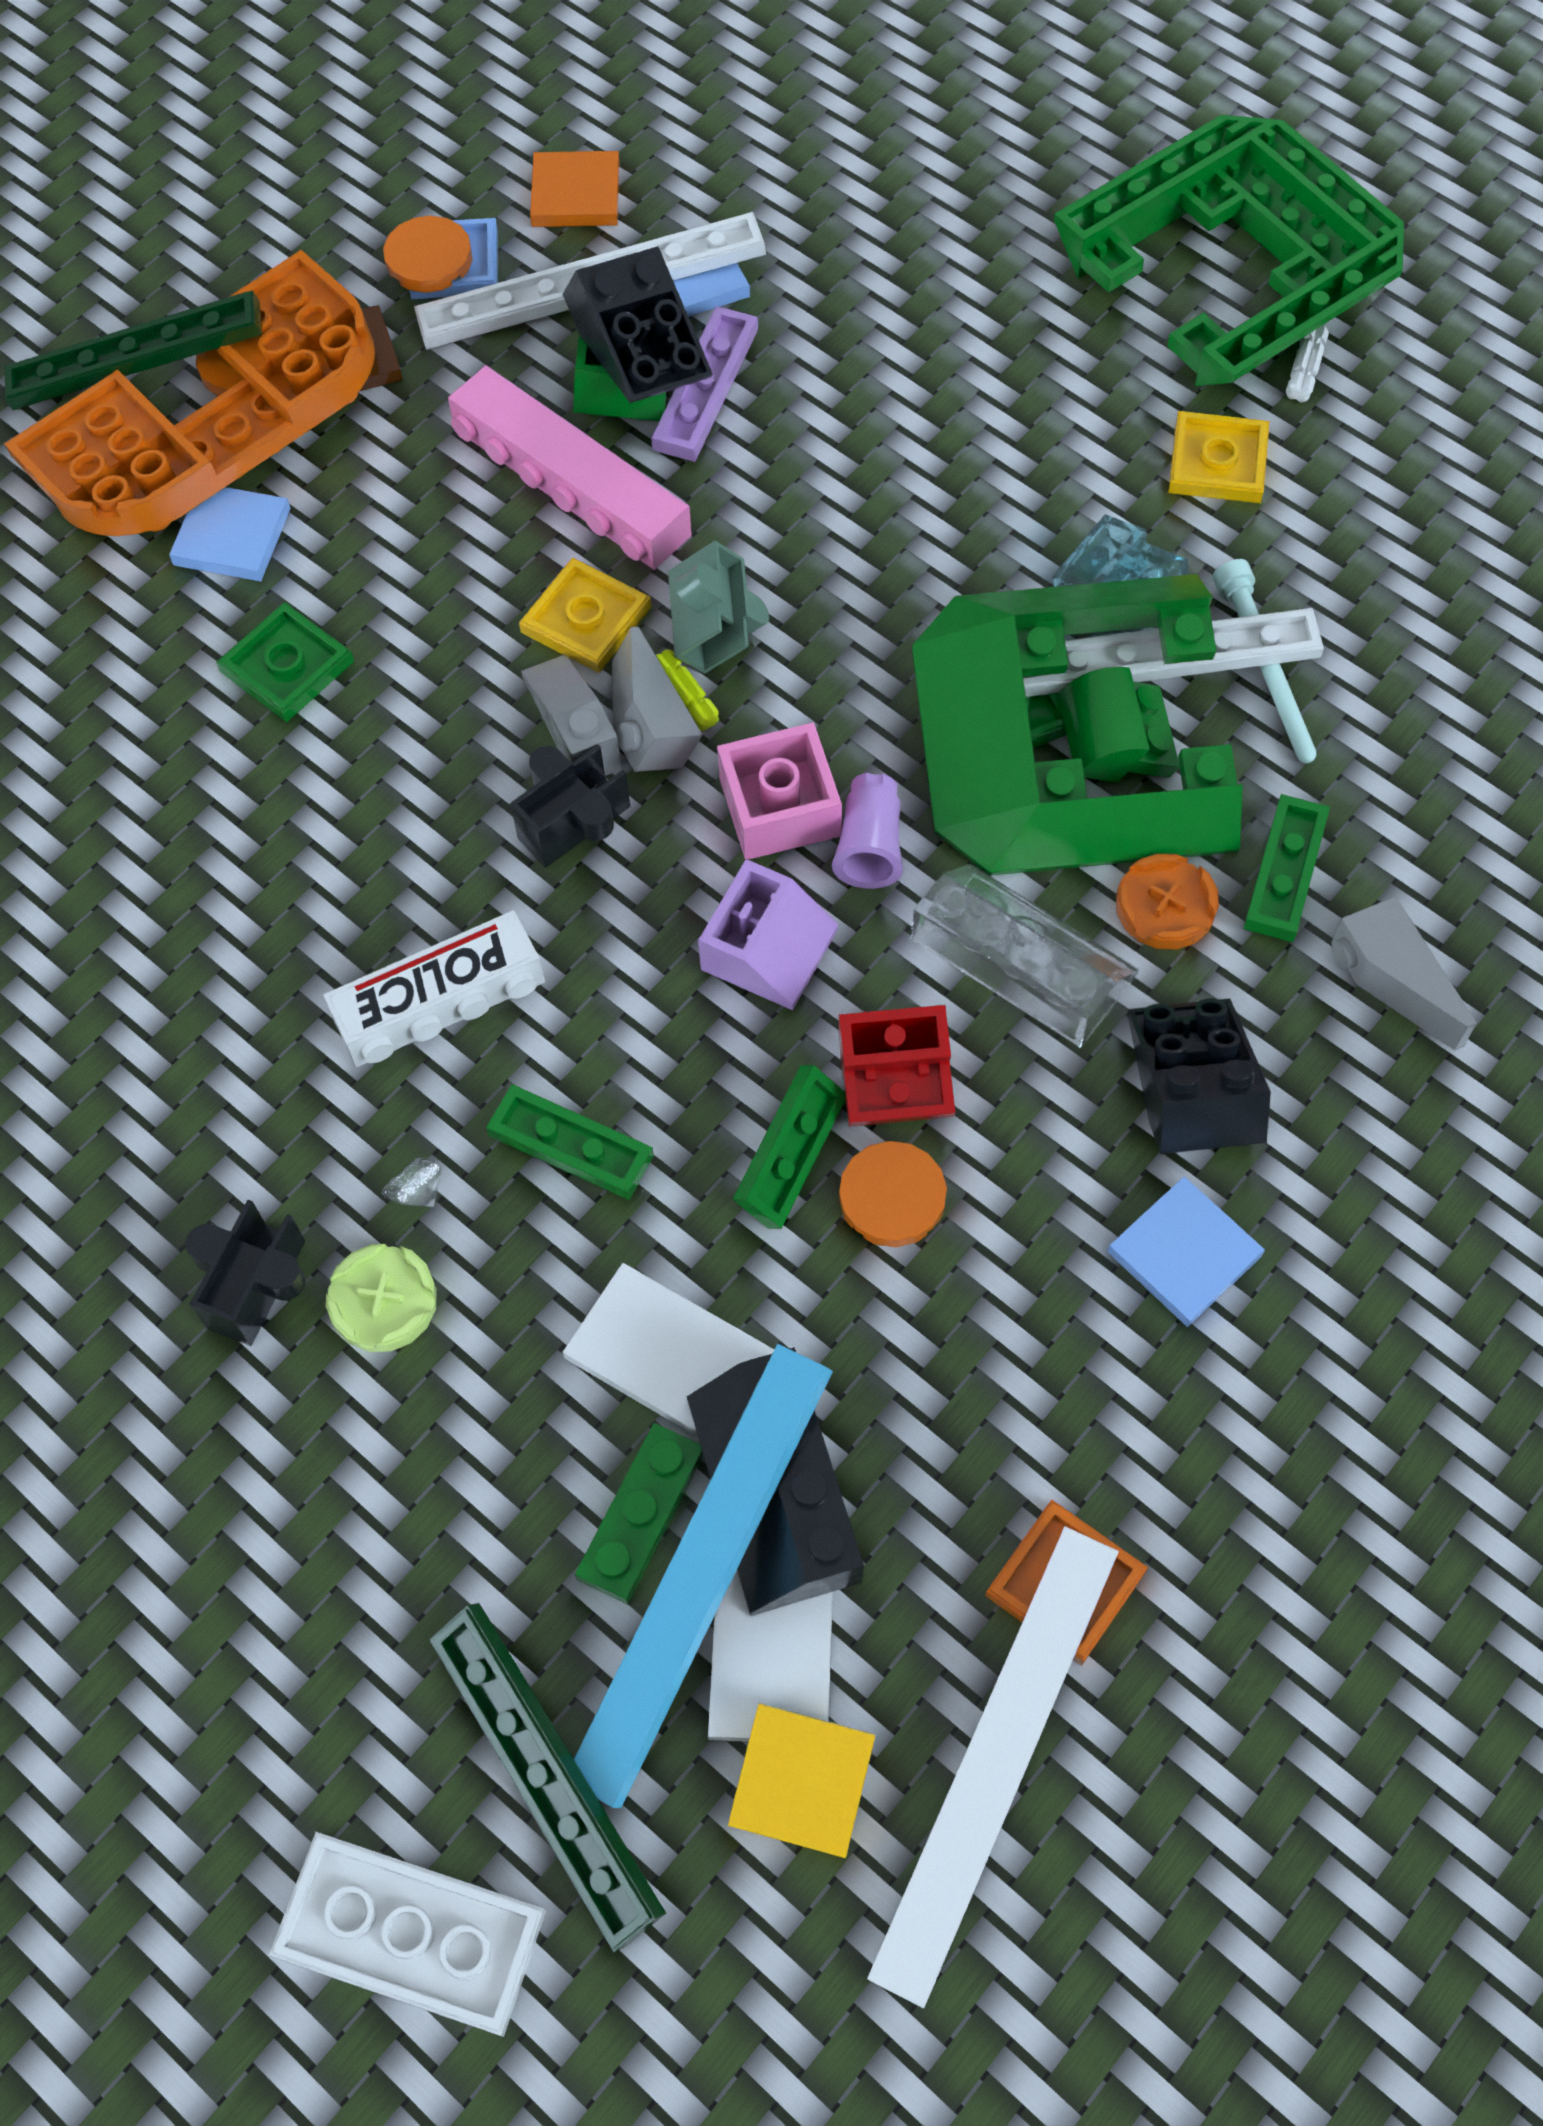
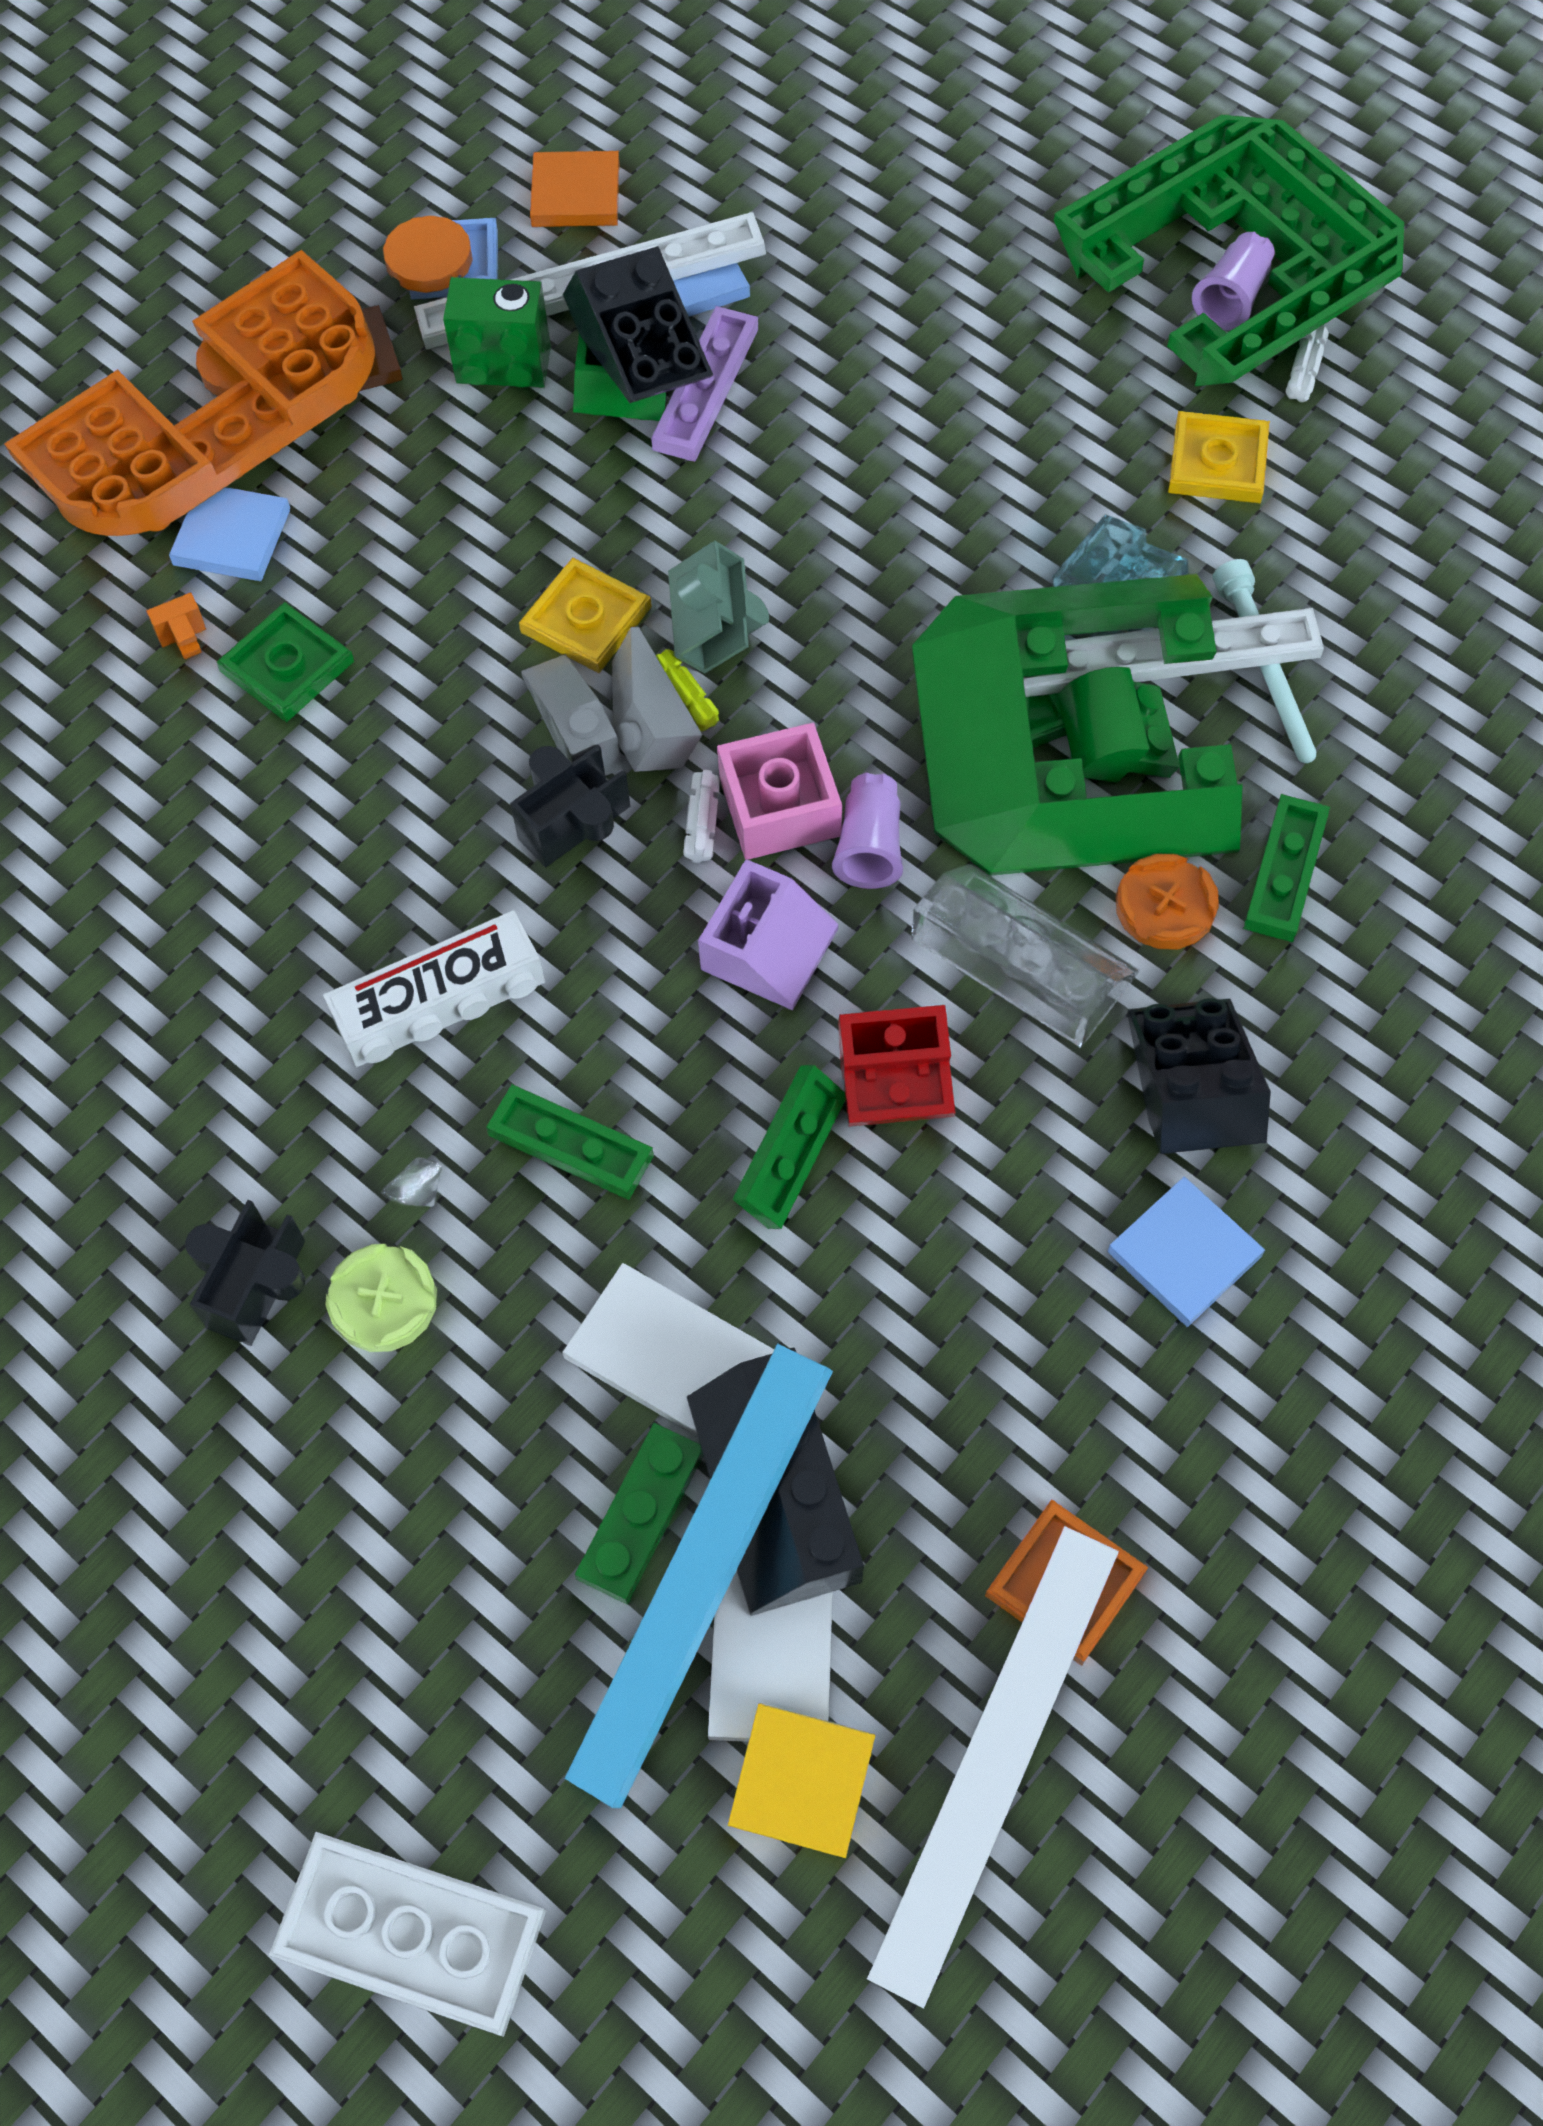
(133, 349): dark green tile -> none
(178, 623): none -> orange tile
(497, 332): none -> green brick
(547, 1778): tile -> none
(570, 467): bright pink brick -> none
(701, 816): none -> white axle
(892, 1193): orange tile -> none
(1234, 282): none -> lavender plant
(1399, 969): light grey slope -> none

